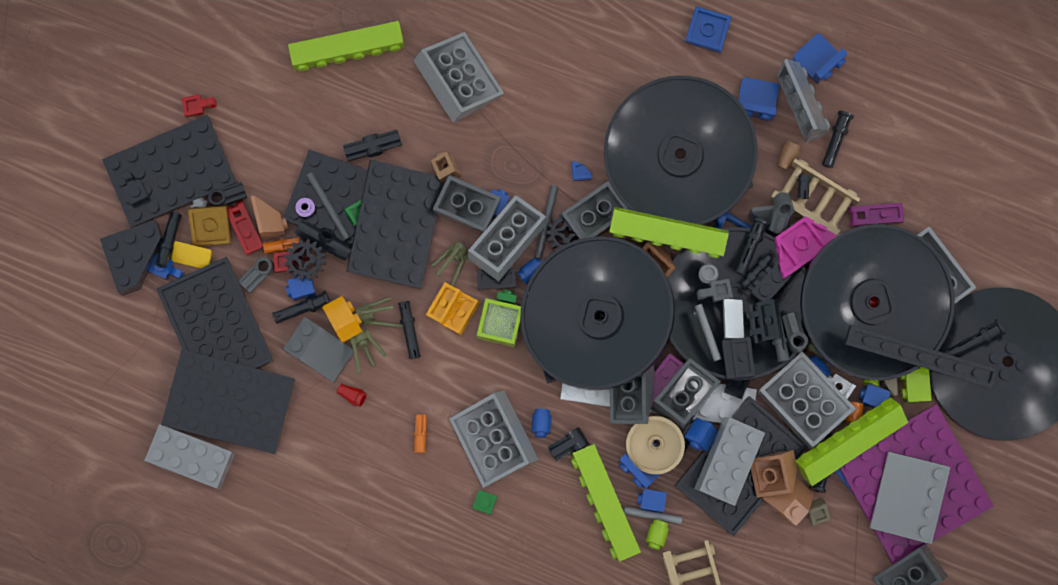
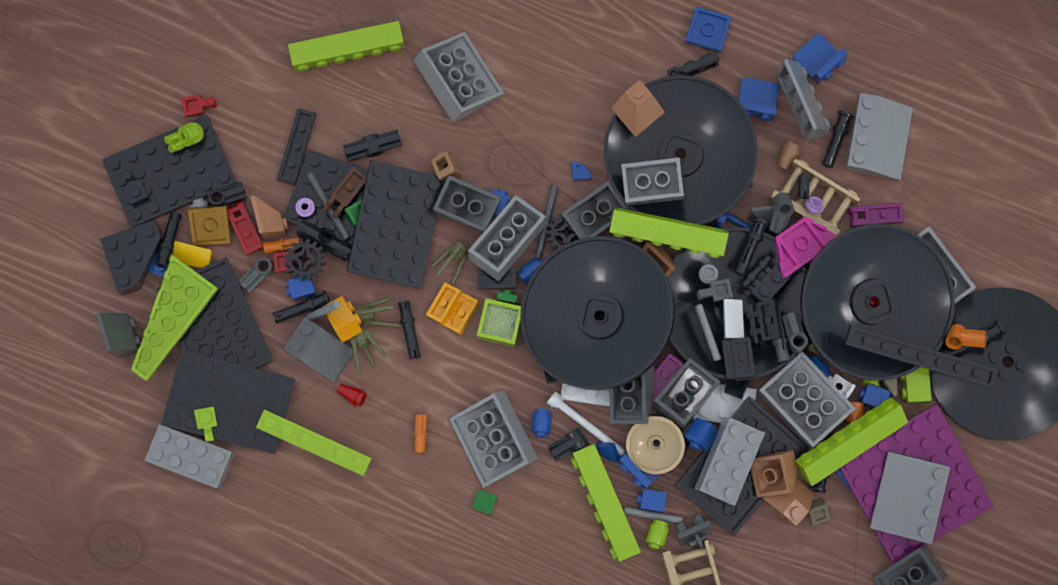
(119, 334): none -> dark grey slope
(174, 311): none -> lime wing
(186, 136): none -> lime piece
(206, 420): none -> lime plate
(296, 146): none -> black tile
(313, 442): none -> lime brick
(324, 310): none -> light grey bar
(346, 191): none -> reddish brown hinge
(557, 402): none -> white piece
(608, 451): none -> blue tile
(637, 108): none -> nougat slope
(652, 181): none -> light grey brick
(693, 67): none -> black hinge
(696, 534): none -> dark grey hips
(814, 205): none -> lavender plate
(878, 137): none -> light grey slope
(959, 337): none -> orange piece

